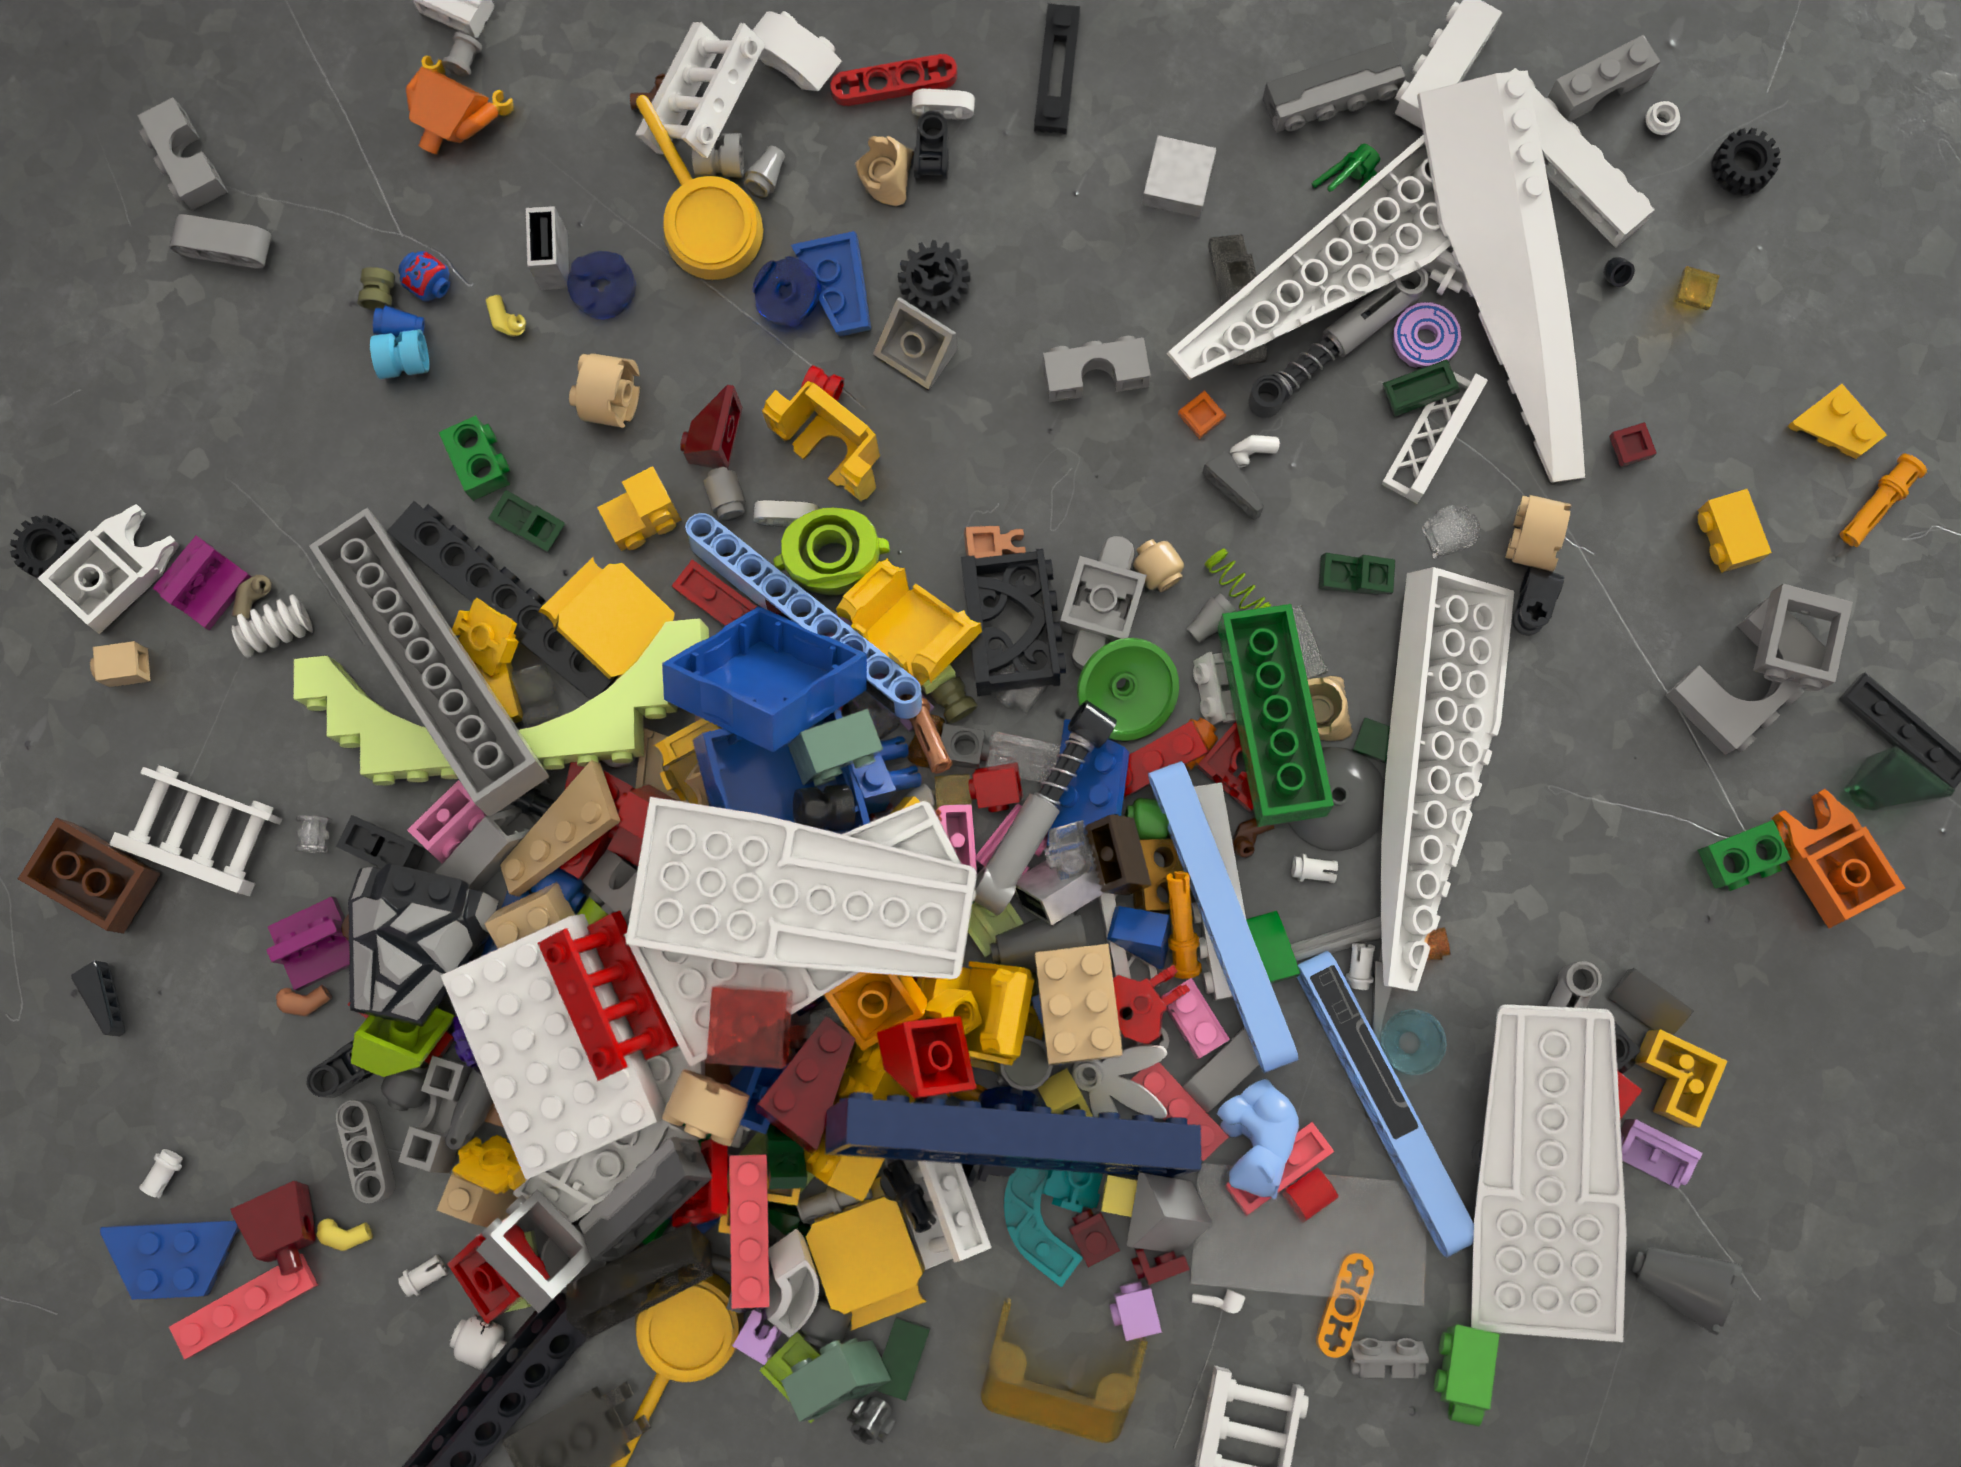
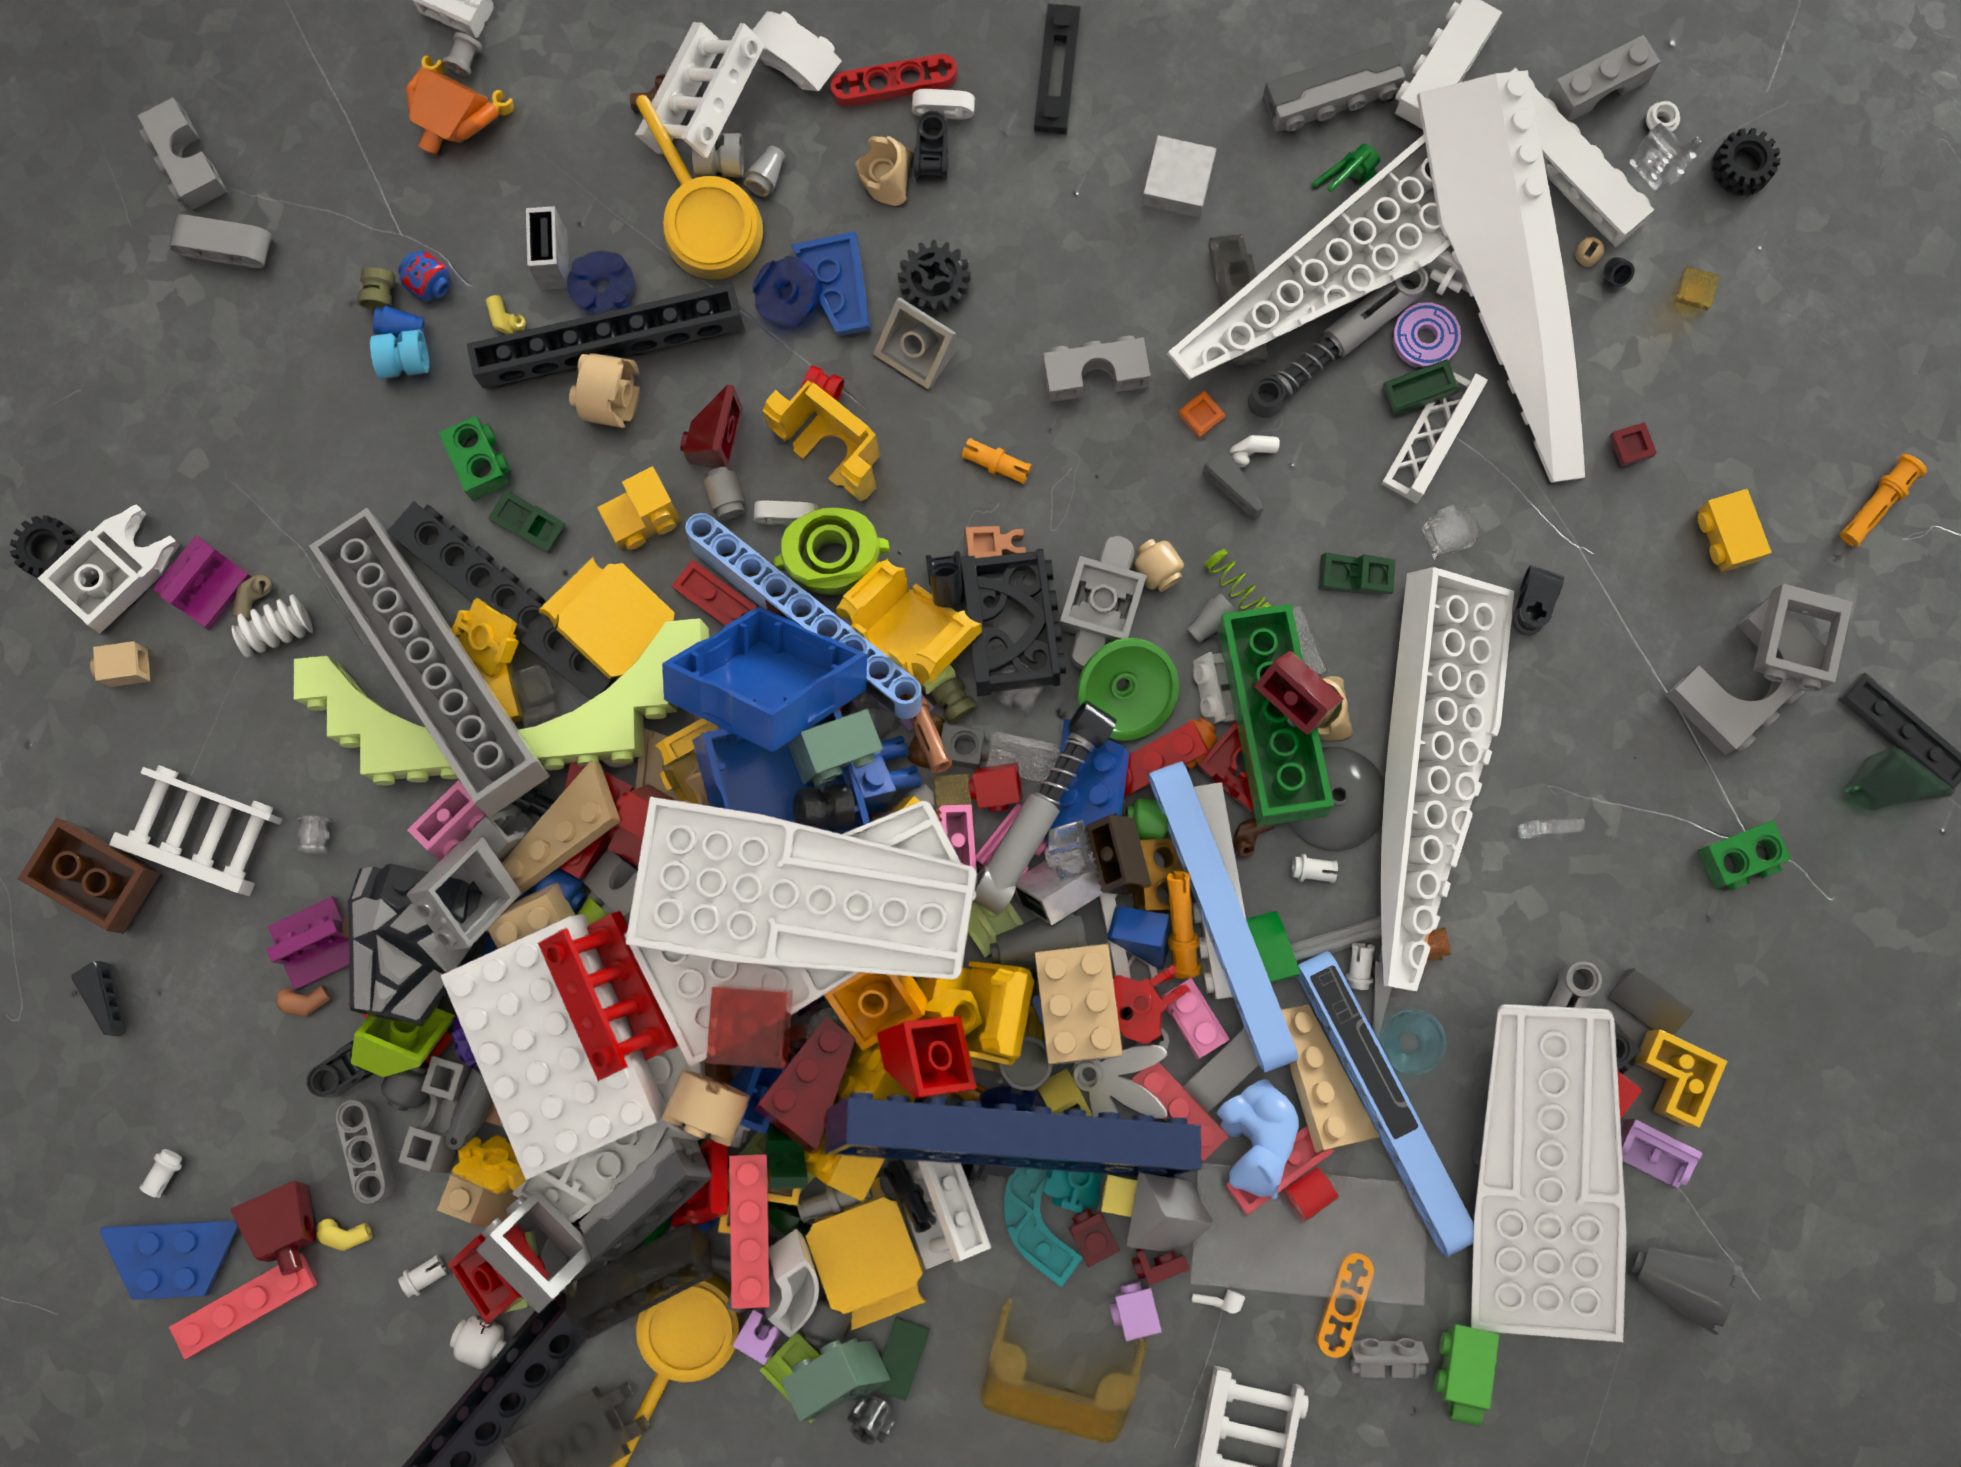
(378, 845): black brick -> none
(489, 877): none -> light grey window
(608, 334): none -> black brick
(946, 579): none -> black piece
(996, 460): none -> light orange pin
(1298, 692): none -> dark red brick
(1324, 1090): none -> tan wing
(1372, 740): dark green tile -> none
(1540, 533): tan brick -> none
(1545, 827): none -> clear bar
(1583, 246): none -> tan hinge
(1662, 158): none -> clear bracket
(1837, 861): orange brick -> none
(1840, 423): yellow wing -> none

